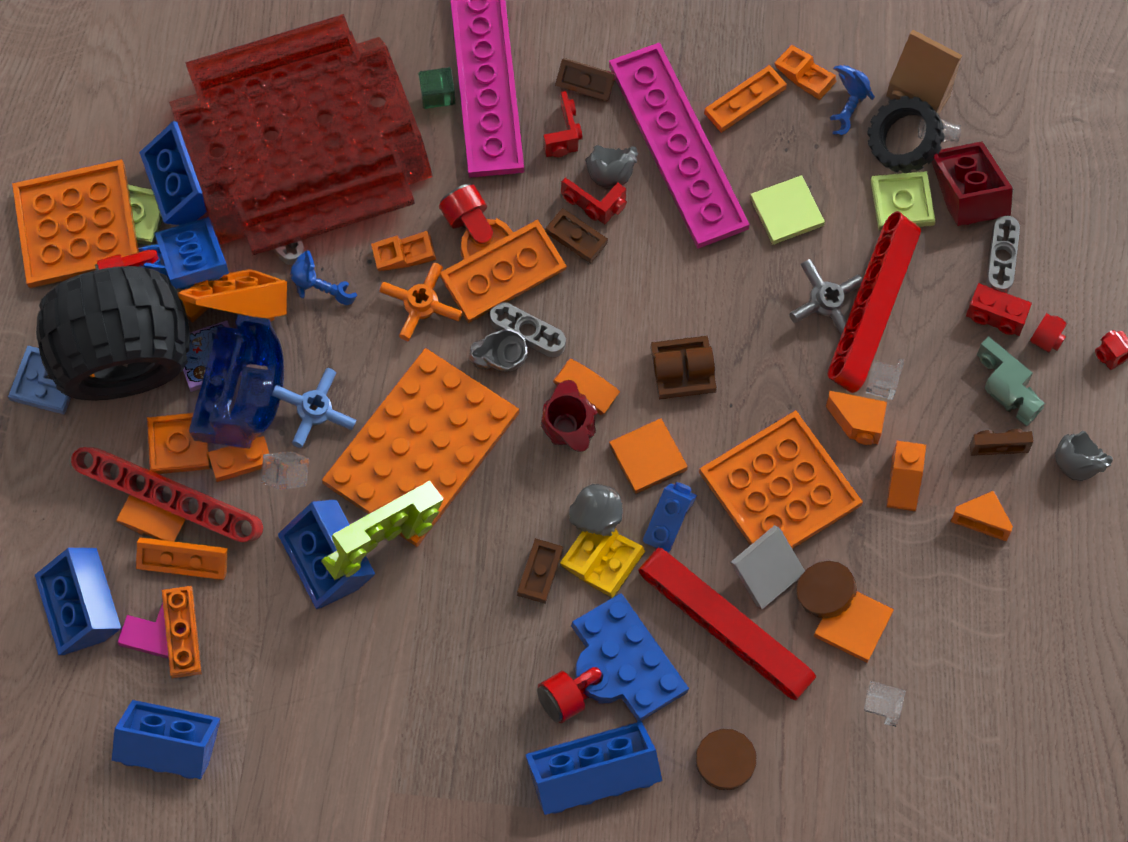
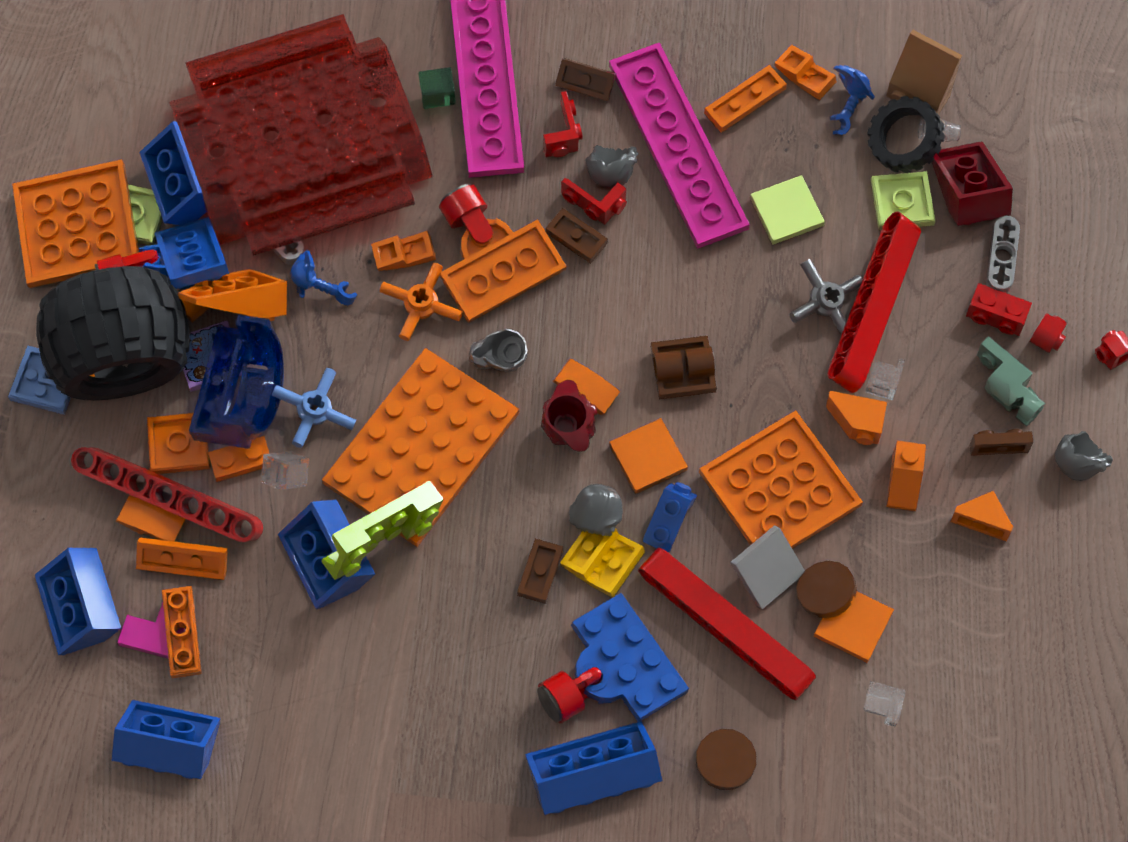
(549, 333): light grey beam -> none

